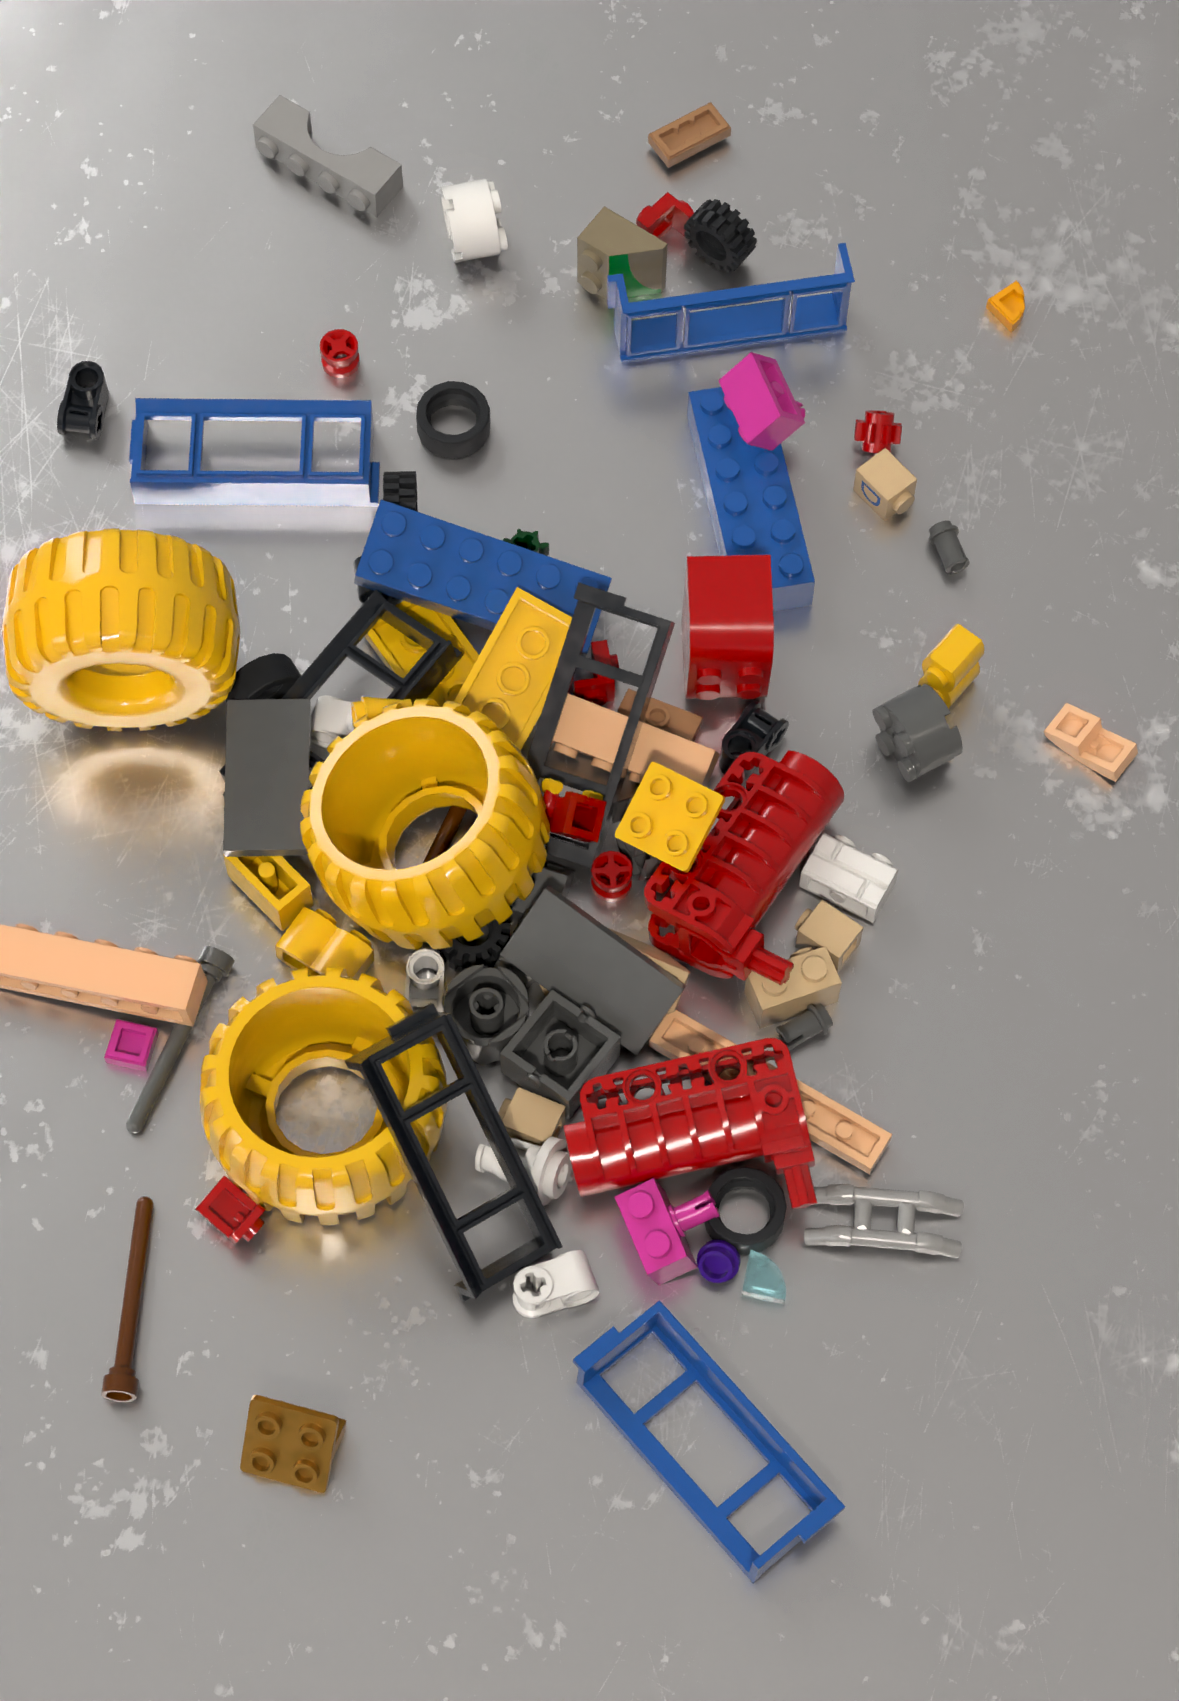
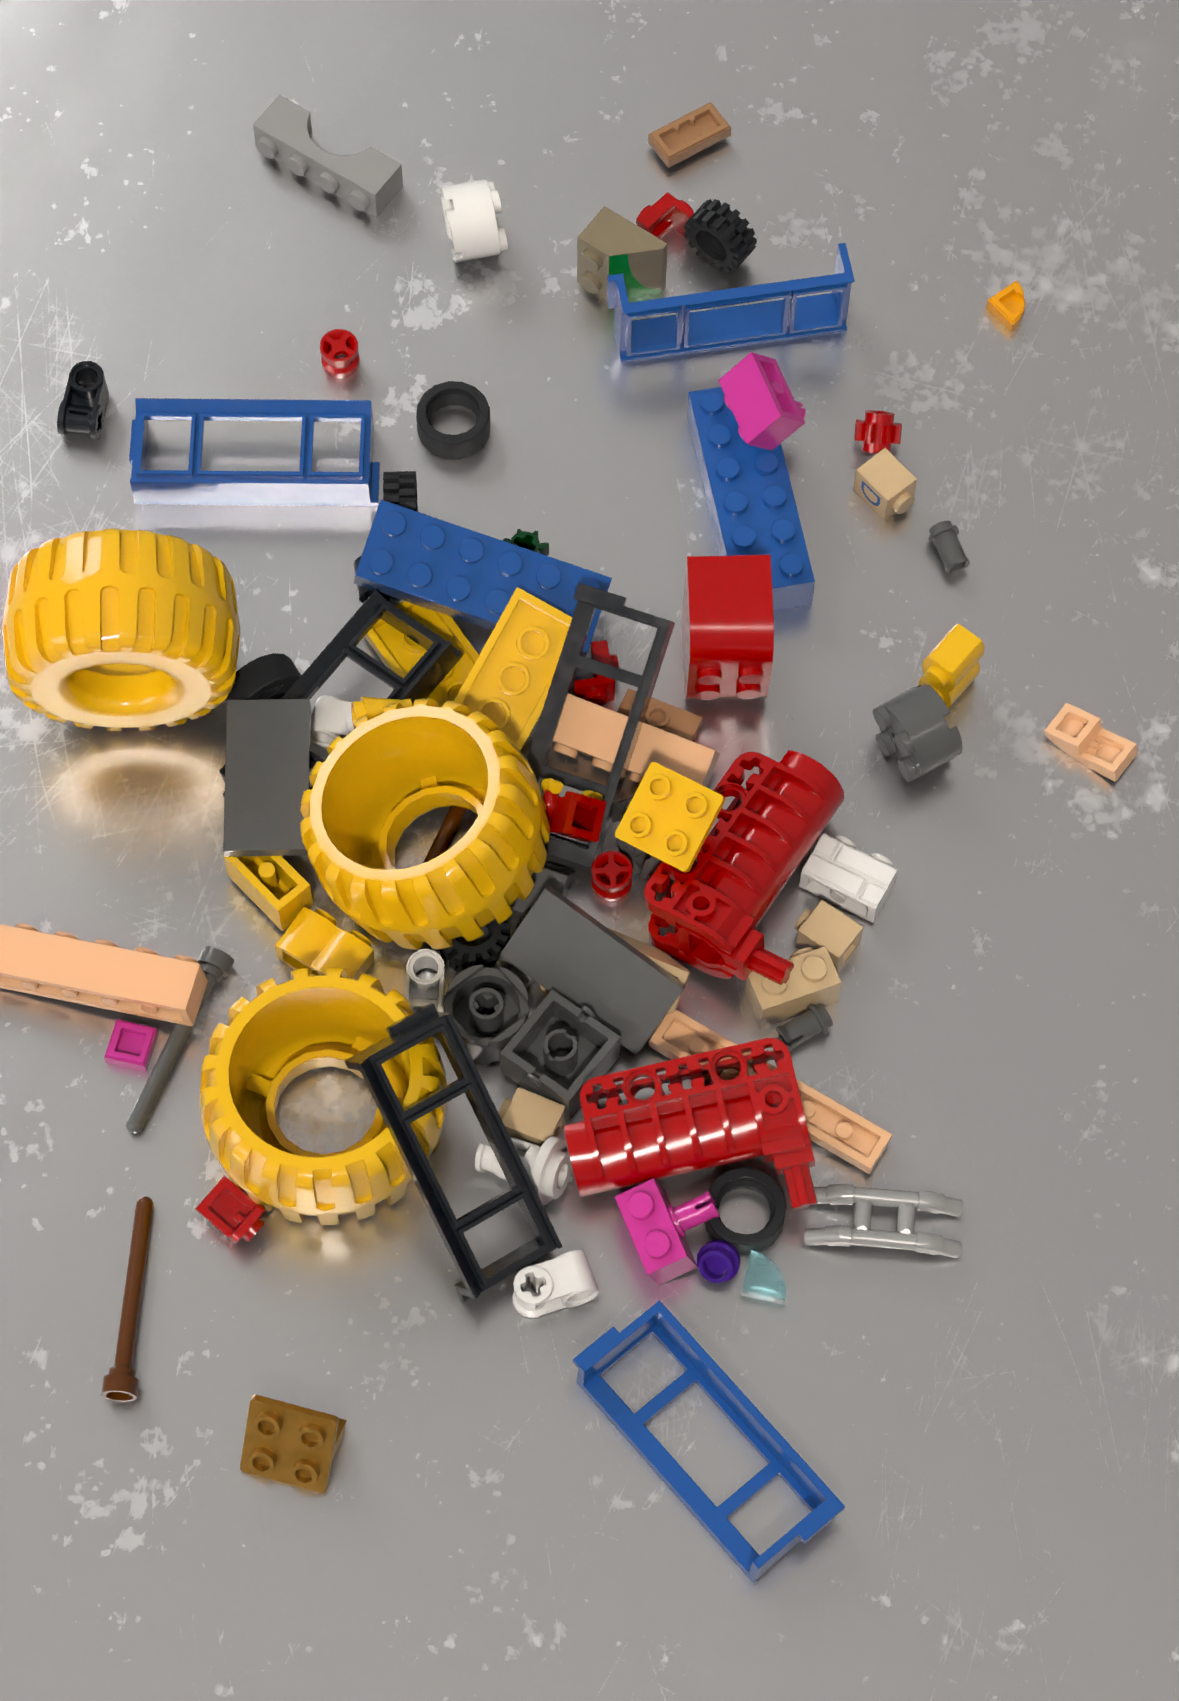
(752, 732): black piece -> none

